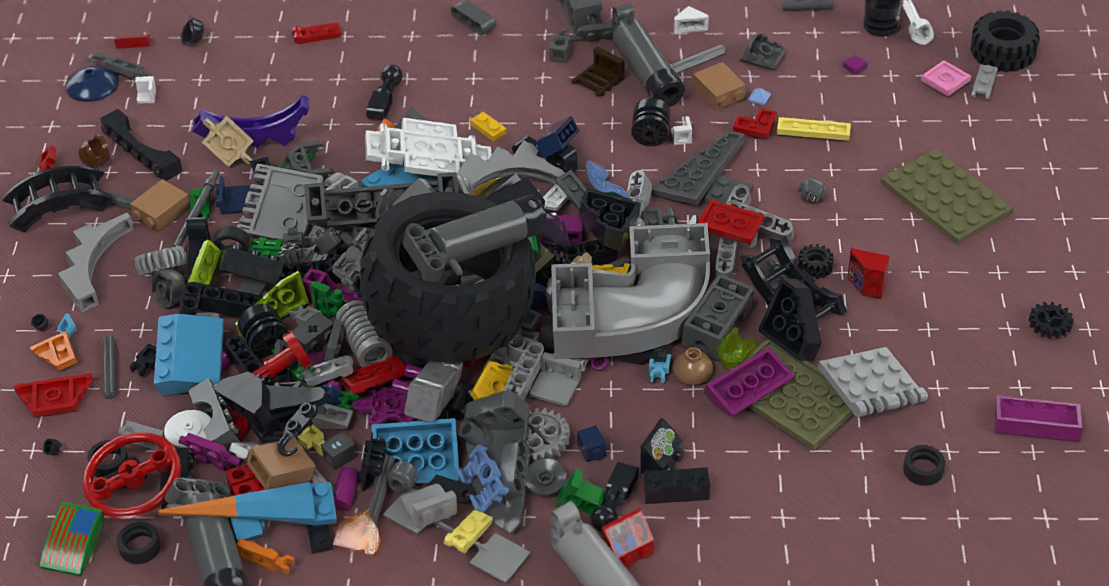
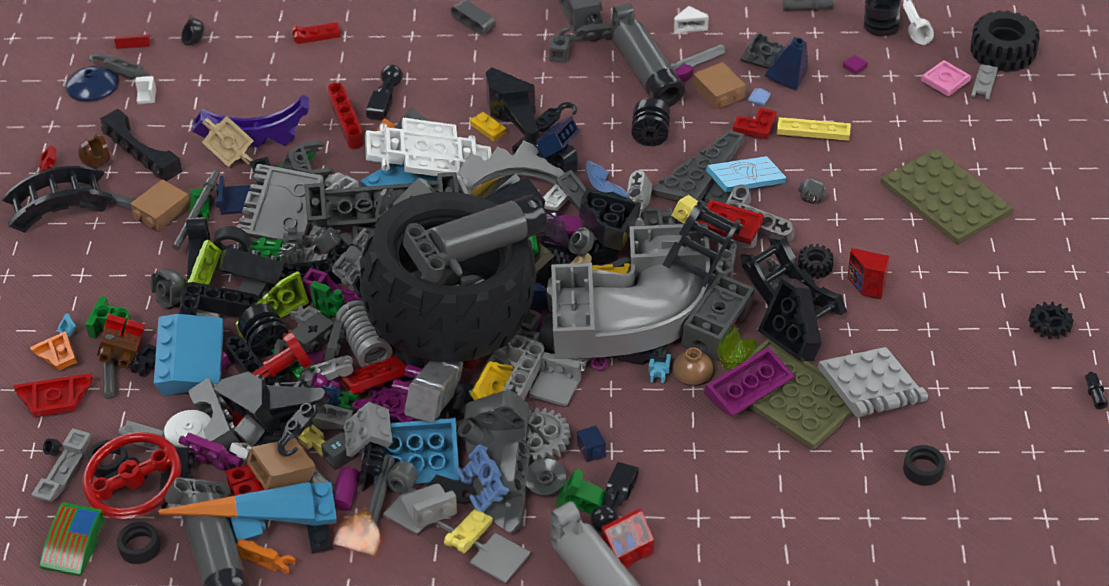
(40, 322): black hinge -> none
(65, 468): none -> light grey slope
(82, 259): light grey arch -> none
(99, 315): none -> green tile
(120, 348): none -> reddish brown hips
(160, 259): light grey gear -> none
(249, 430): none -> dark grey slope
(318, 380): none -> magenta hinge
(345, 115): none -> red beam
(367, 425): none -> light grey bracket
(515, 102): none -> black slope
(581, 241): none -> dark grey plate
(604, 66): dark brown plate -> none
(661, 448): black slope -> none
(676, 485): black brick -> none
(682, 134): white panel -> none
(684, 72): none -> magenta piece
(684, 208): none -> light yellow brick
(699, 213): none -> black fence
(749, 172): none -> medium azure tile
(790, 64): none -> dark blue slope
(1038, 418): magenta slope -> none
(1096, 390): none -> black axle

